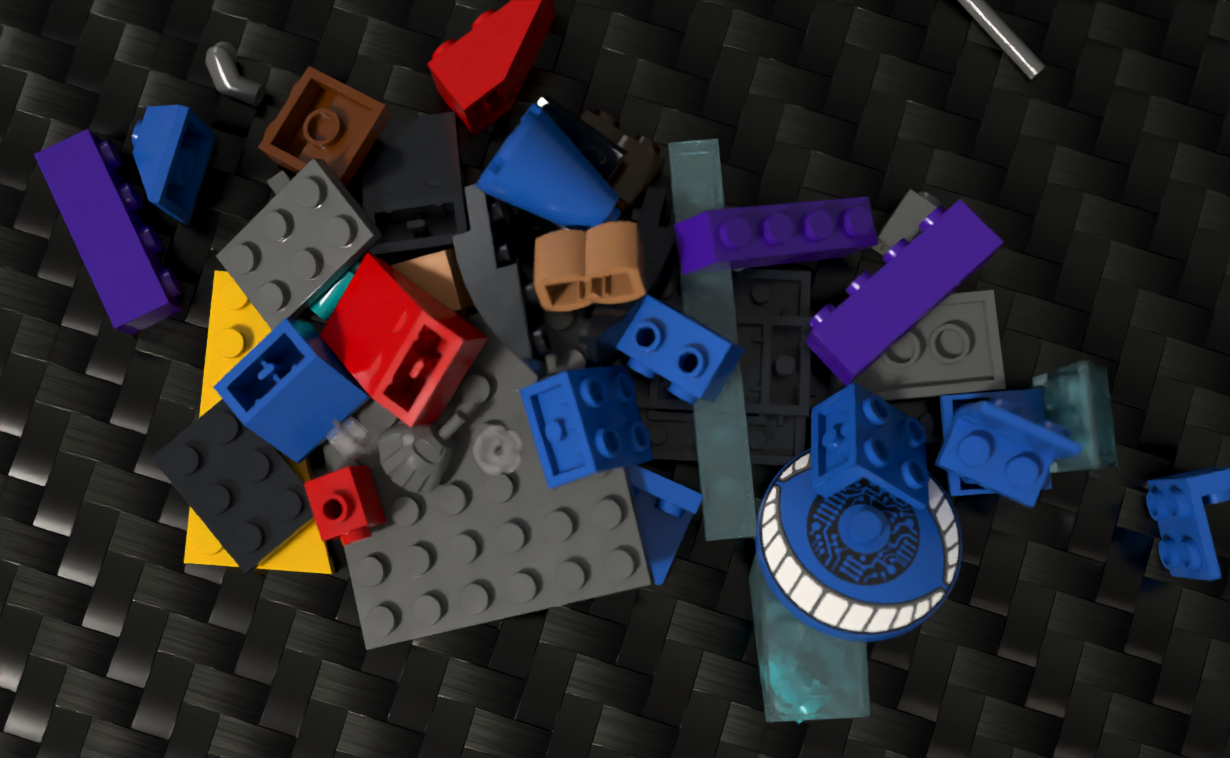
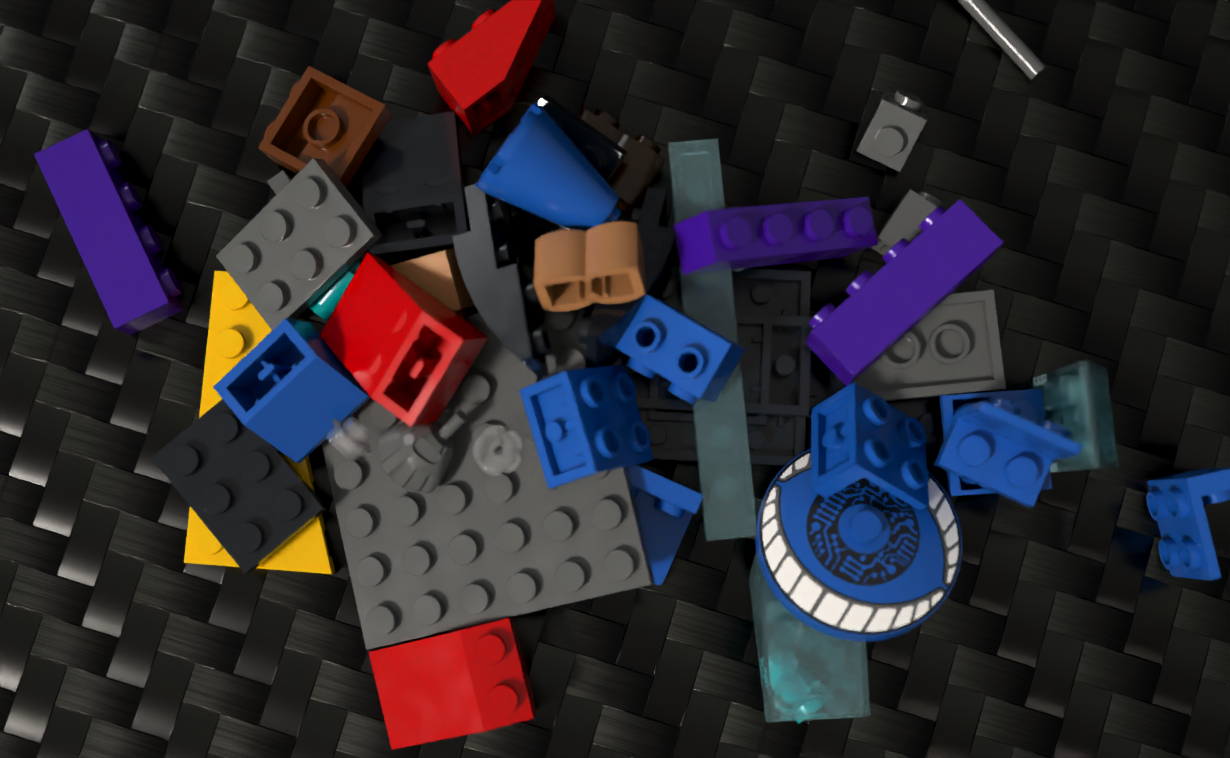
(172, 157): blue slope -> none
(222, 67): dark grey arm -> none
(345, 504): red brick -> none
(453, 683): none -> red slope
(894, 129): none -> dark grey bracket

